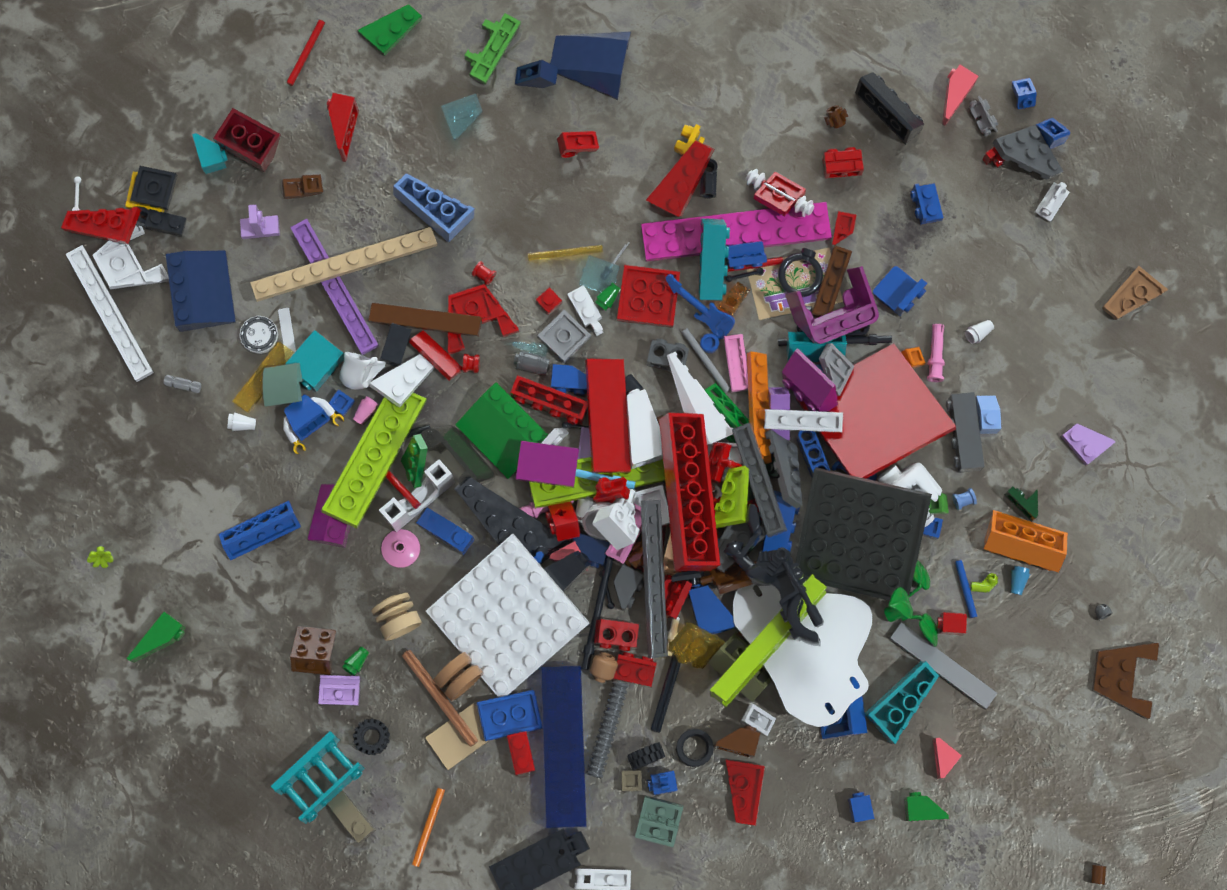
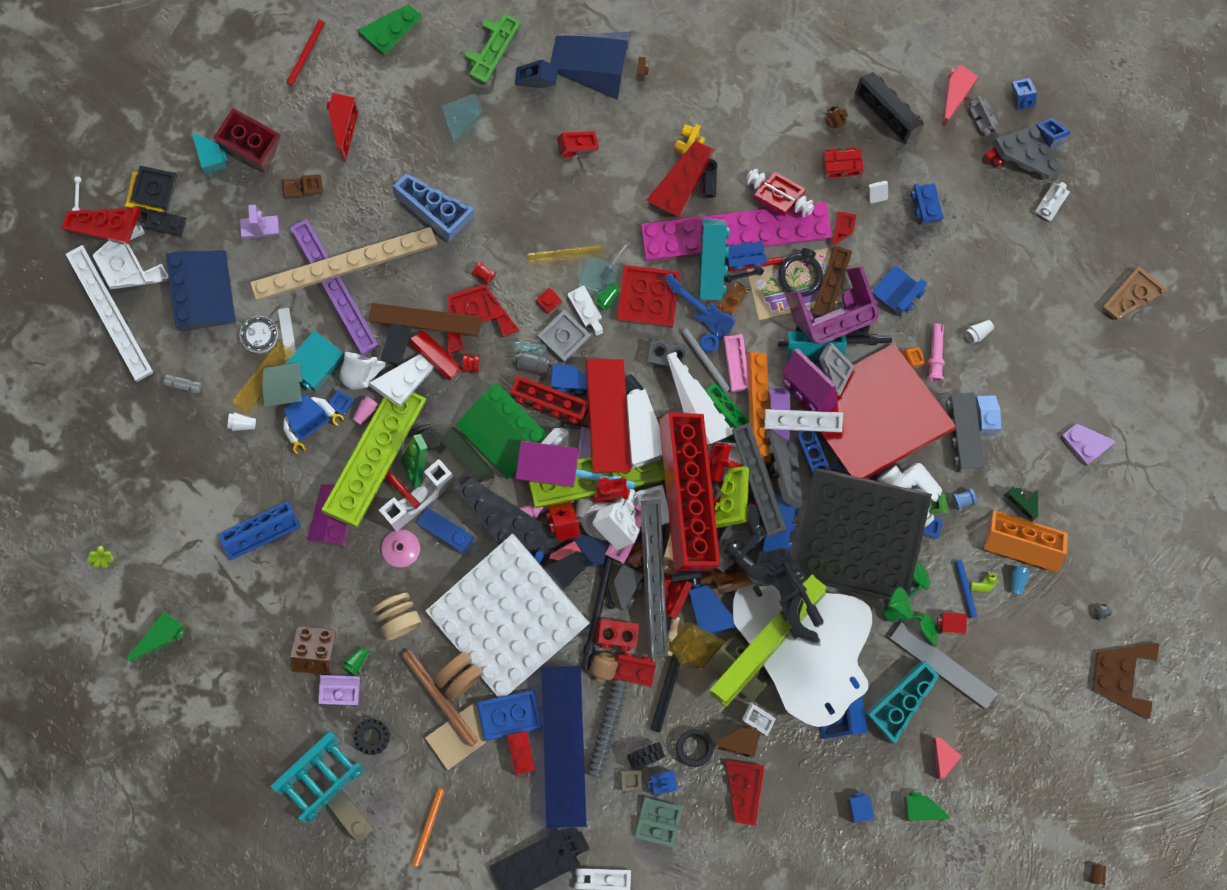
(642, 69): none -> reddish brown plate
(878, 192): none -> white slope

